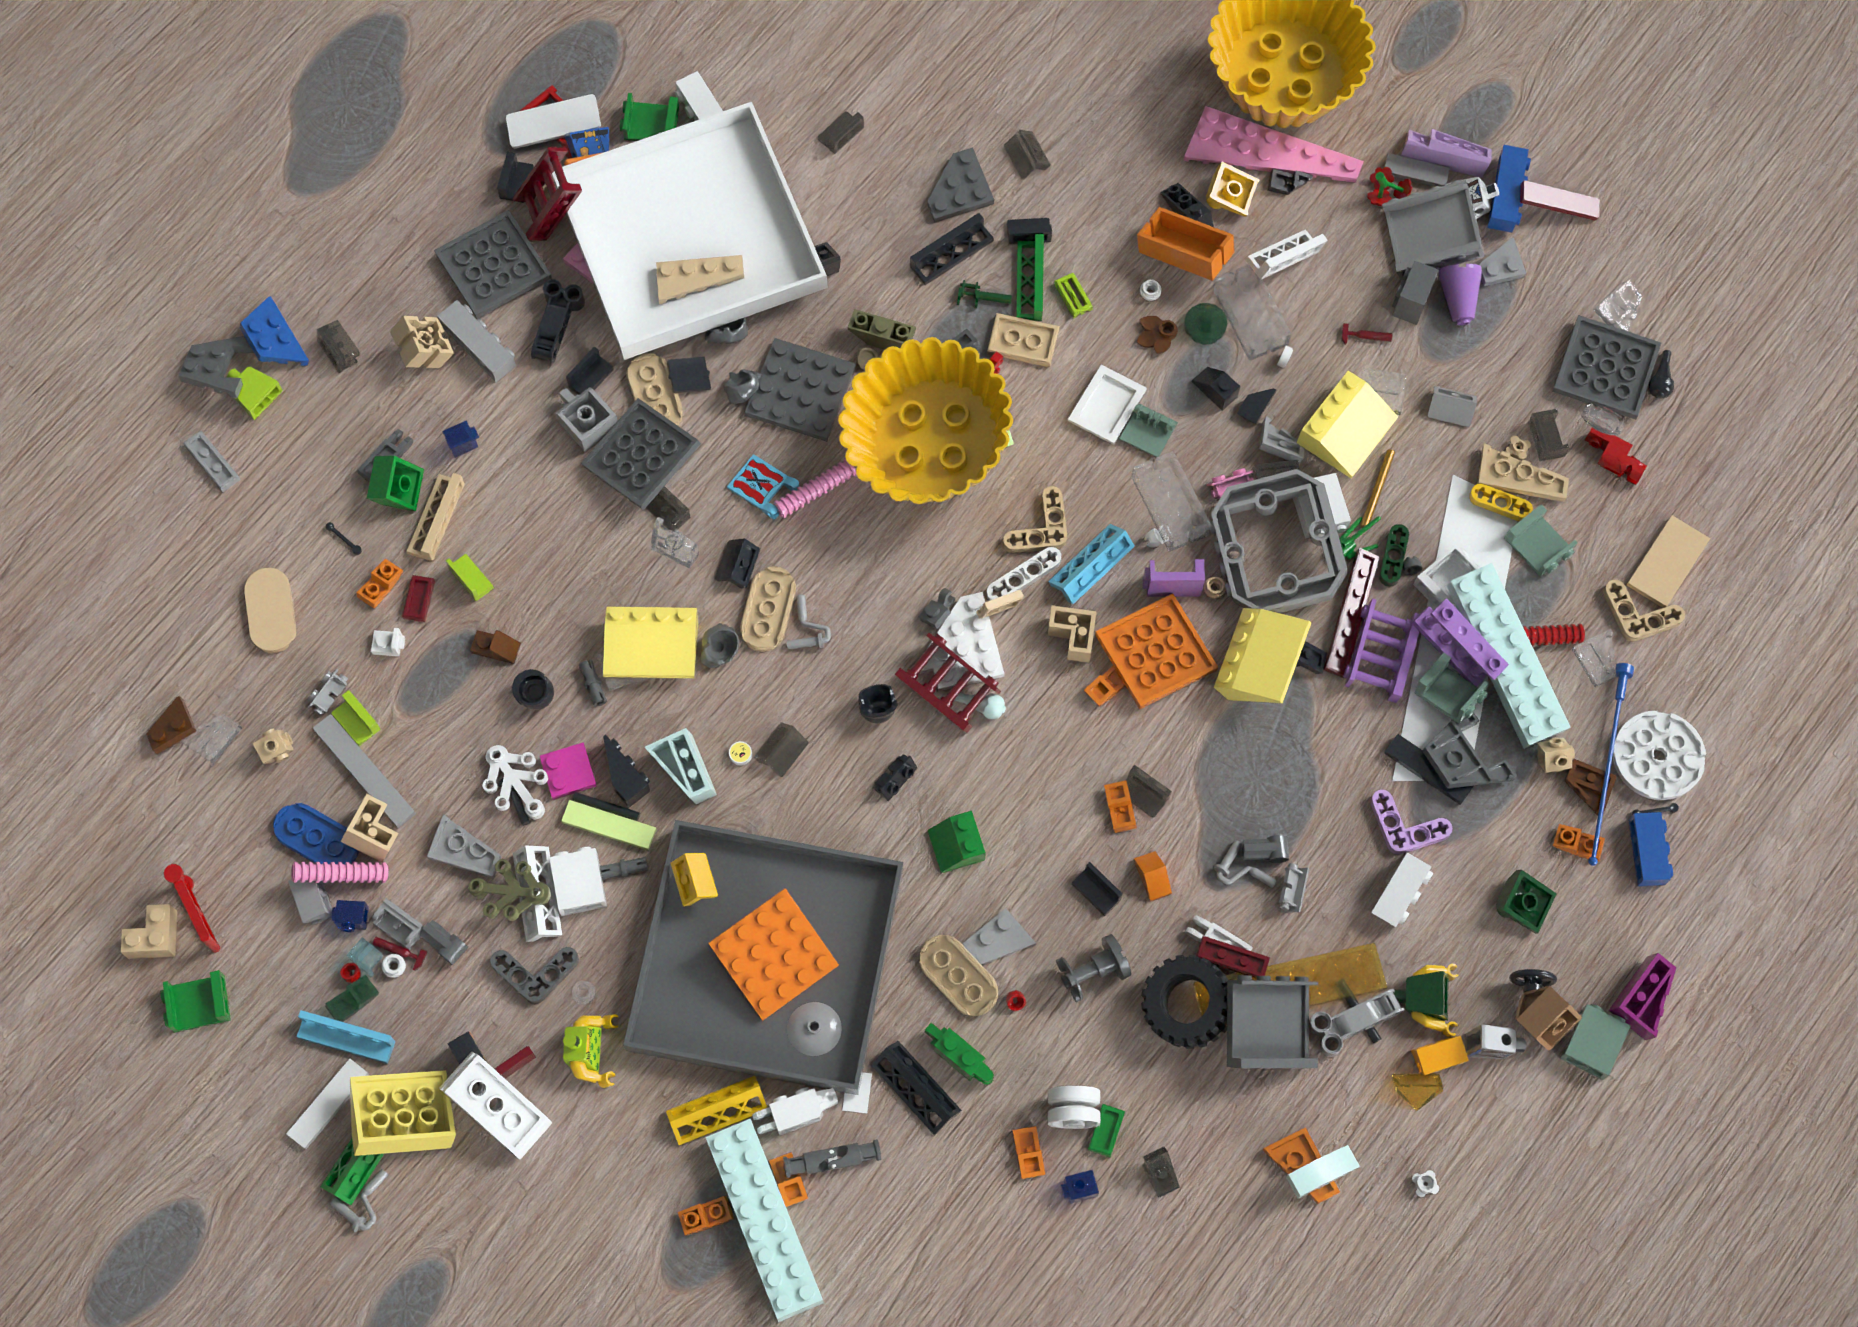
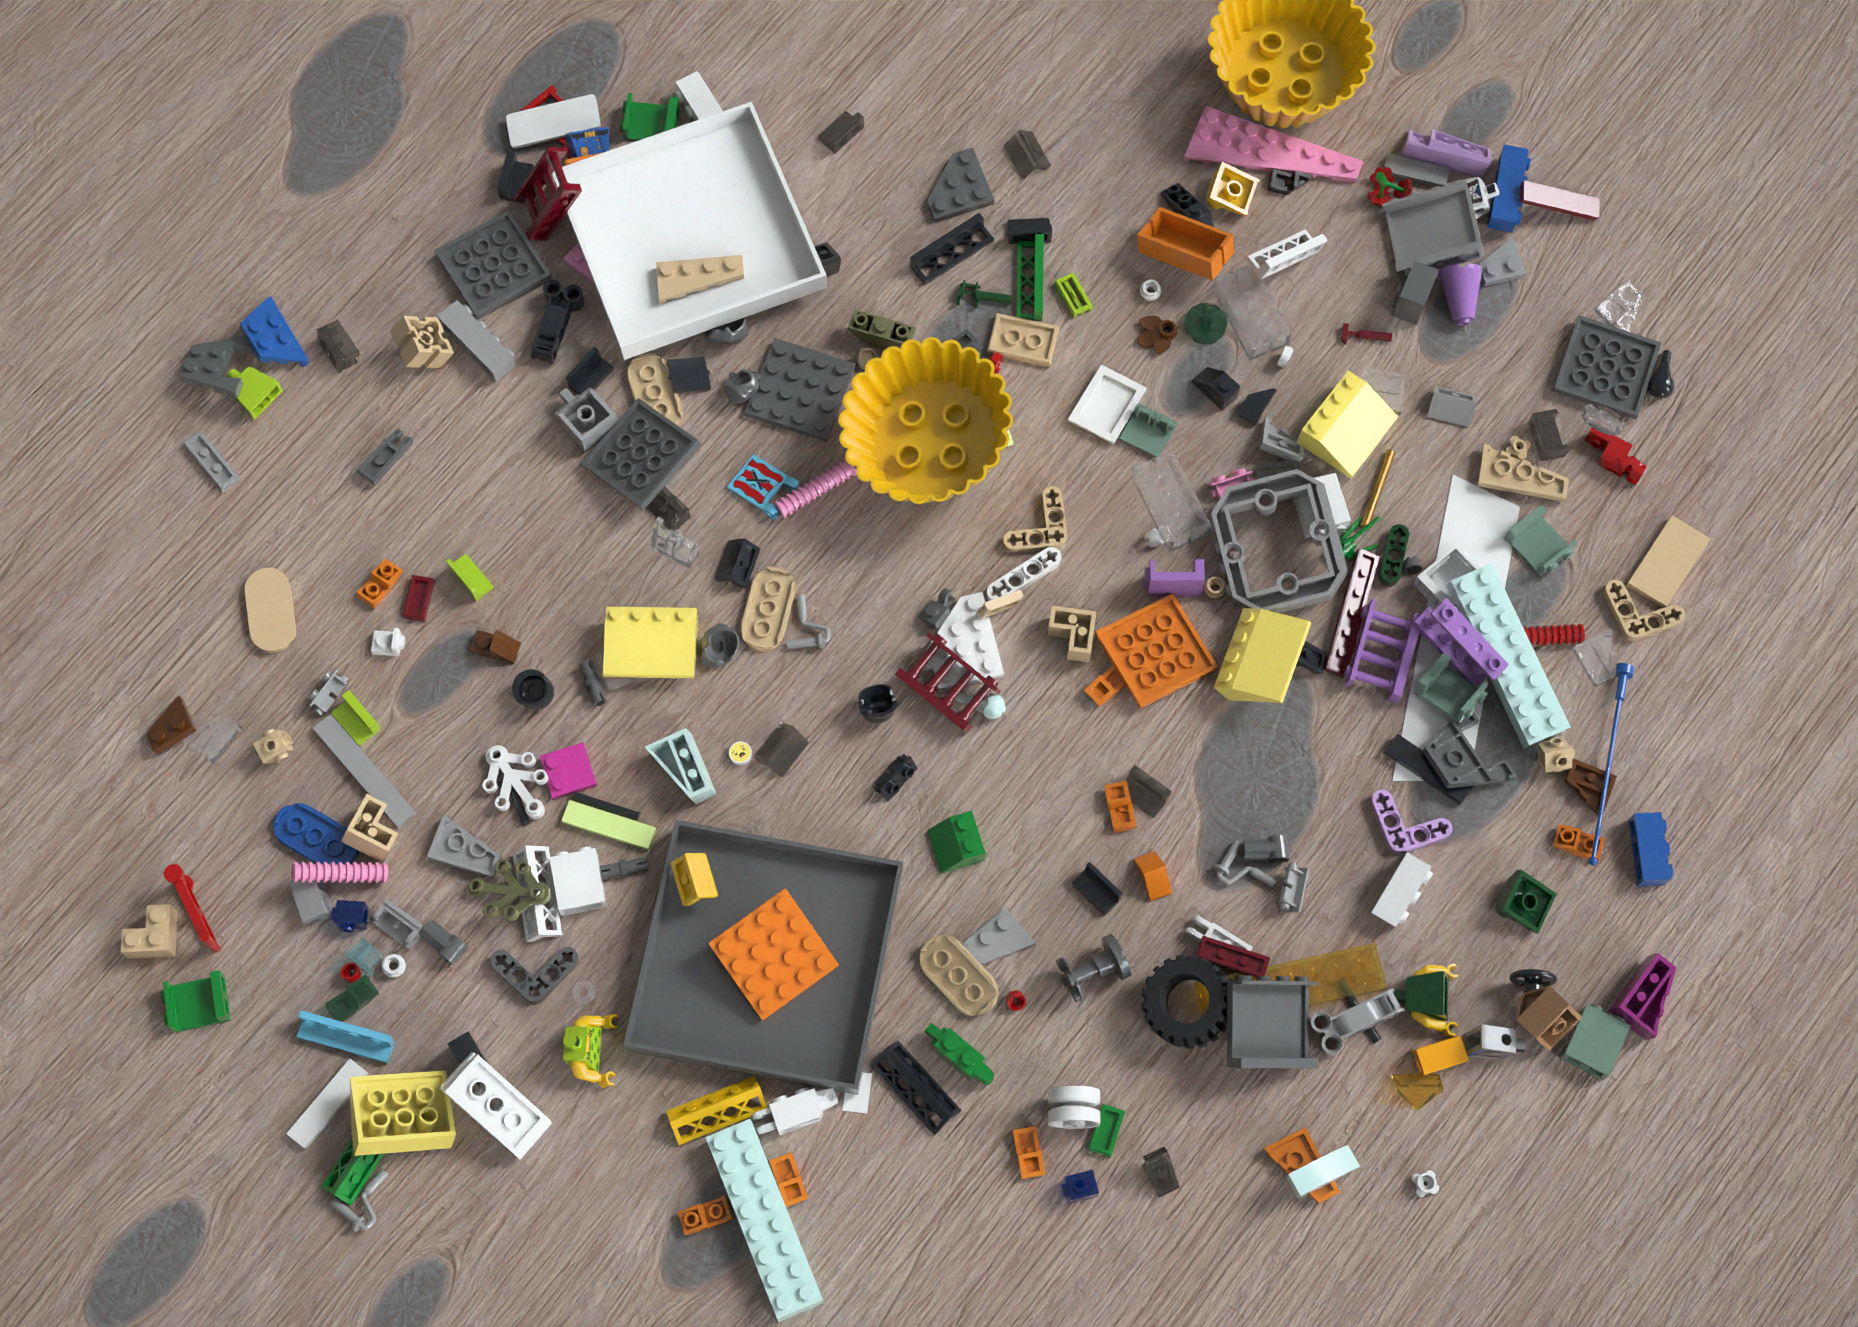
(355, 548): black hinge -> none
(395, 483): green slope -> none
(399, 950): dark red piece -> none
(440, 519): tan fence -> none
(461, 438): clear blue brick -> none
(515, 1062): dark red tile -> none
(625, 779): black slope -> none
(809, 1041): light grey dish -> none
(814, 1161): dark grey piece -> none
(1095, 564): medium azure fence -> none
(1487, 491): yellow beam -> none
(1659, 778): white plate -> none
(1672, 808): black hinge -> none

